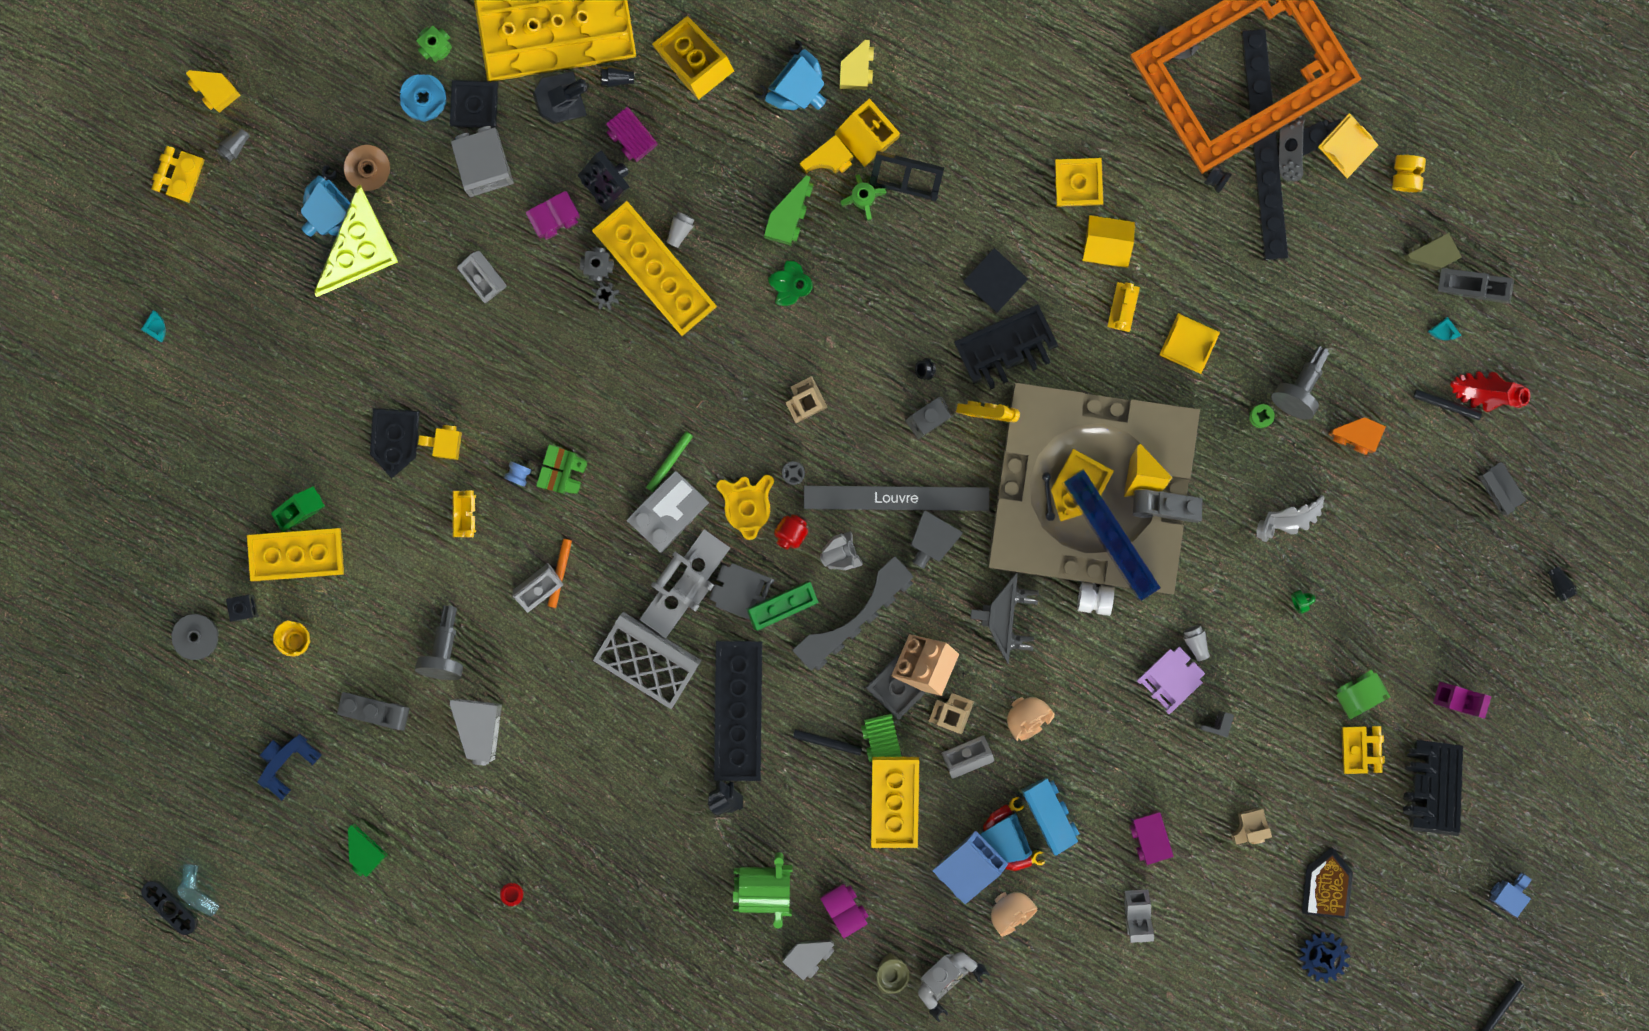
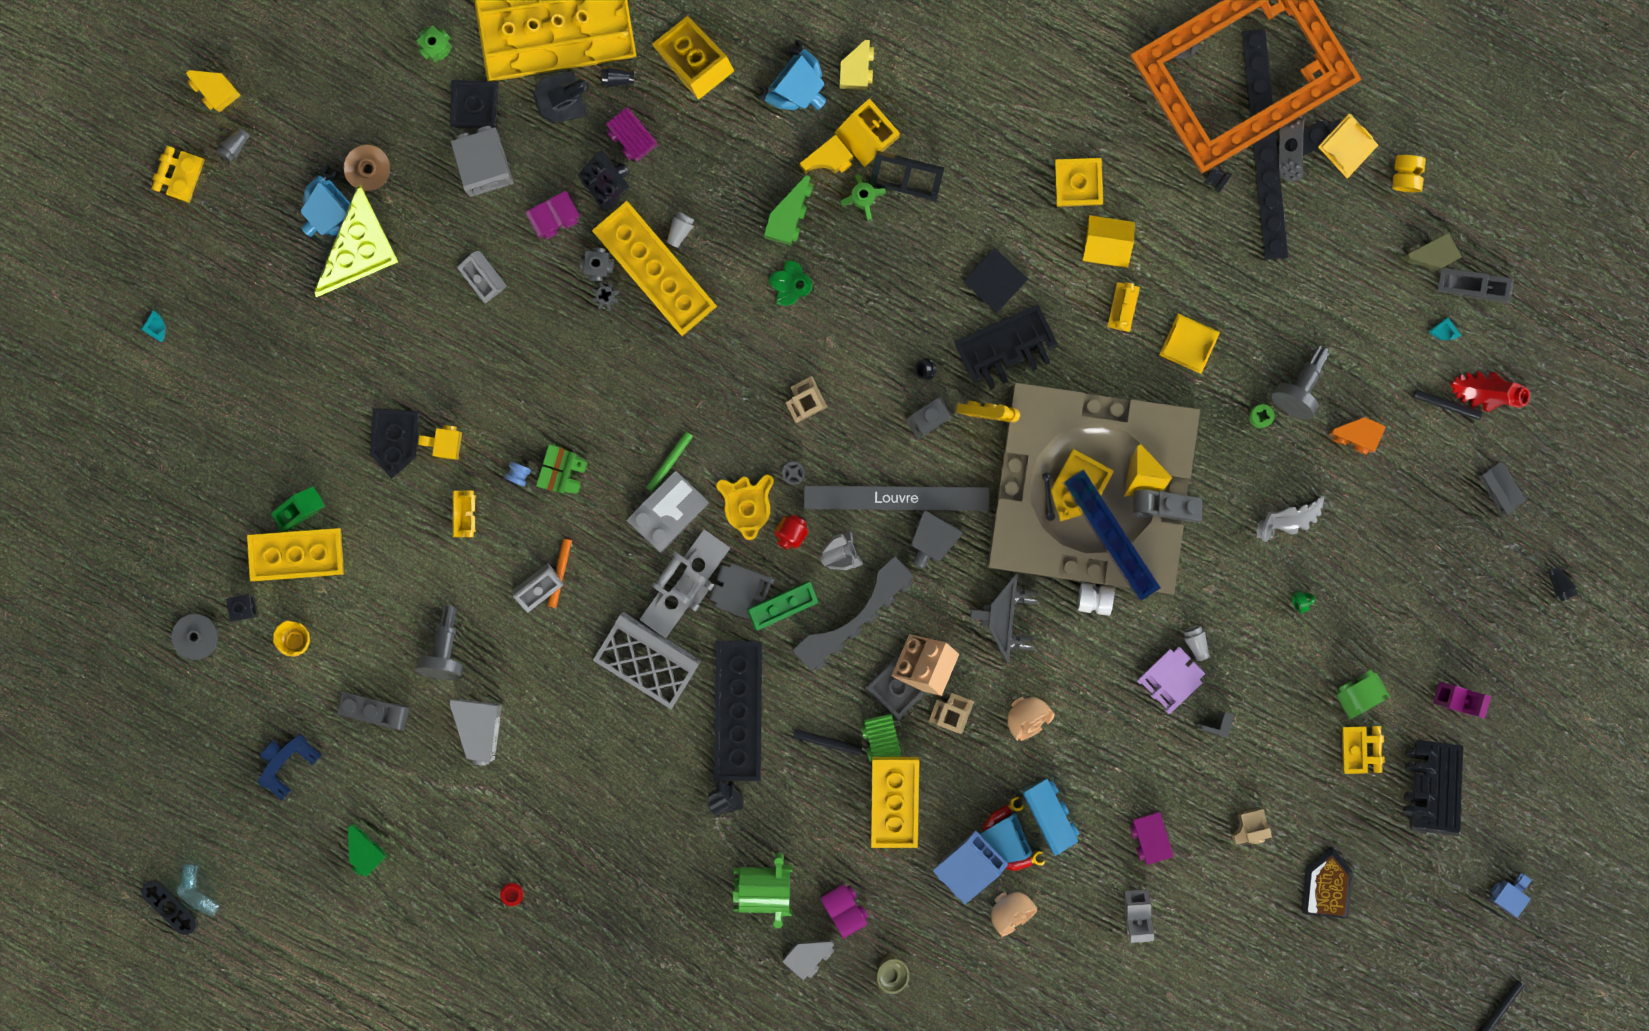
(436, 98): dark azure plate -> none
(944, 976): light grey torso -> none
(968, 757): light grey slope -> none
(1334, 952): dark blue gear -> none

